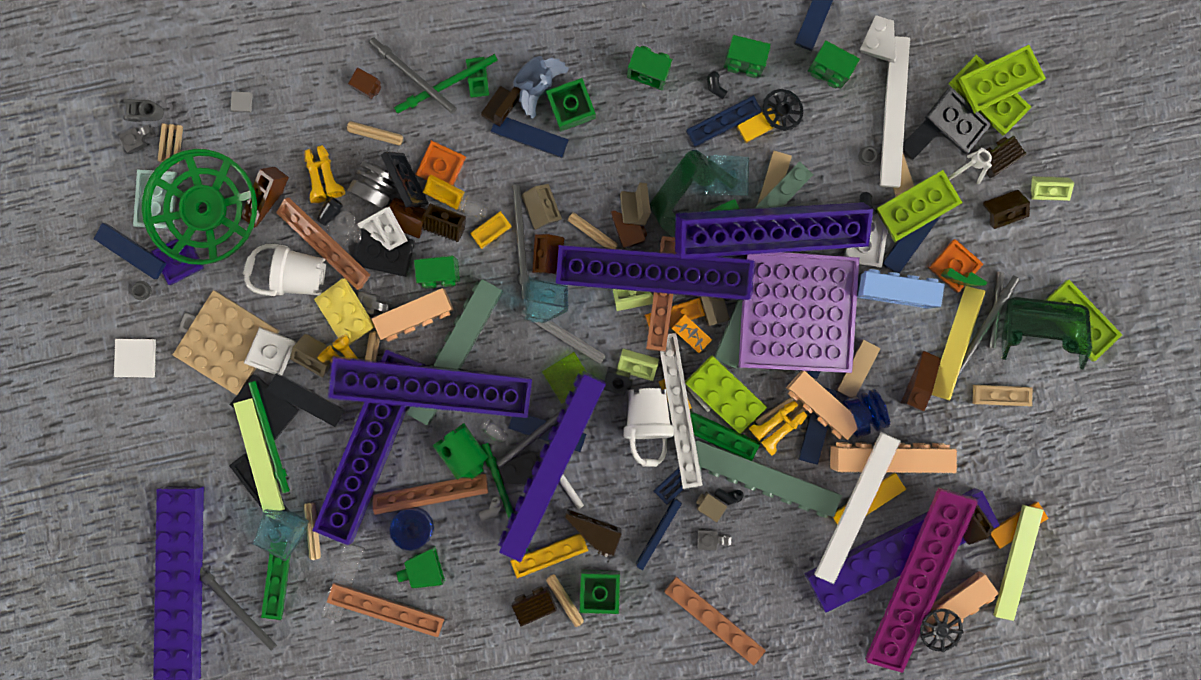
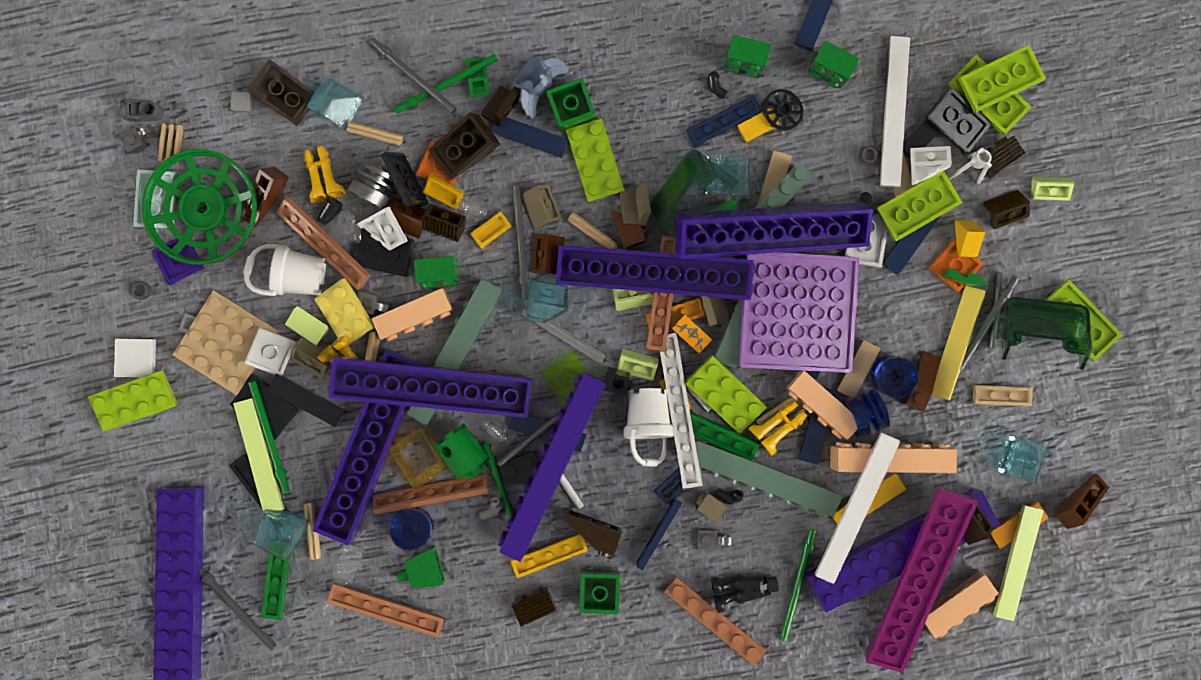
(130, 251): dark blue tile -> none
(132, 400): none -> lime plate
(281, 92): none -> dark brown slope
(307, 326): none -> yellowish green slope
(335, 103): none -> clear light blue slope
(365, 83): reddish brown brick -> none
(427, 475): none -> clear yellow window
(464, 145): none -> dark brown slope
(564, 600): tan axle -> none
(595, 160): none -> lime plate
(649, 67): green brick -> none
(746, 588): none -> black piece
(807, 549): none -> green bar
(880, 40): white wing -> none
(898, 386): none -> clear blue wheel
(900, 290): light blue brick -> none
(928, 162): none -> white wing
(941, 630): black wheel -> none
(968, 238): none -> yellow slope
(1022, 459): none -> clear light blue slope
(1082, 502): none -> reddish brown slope

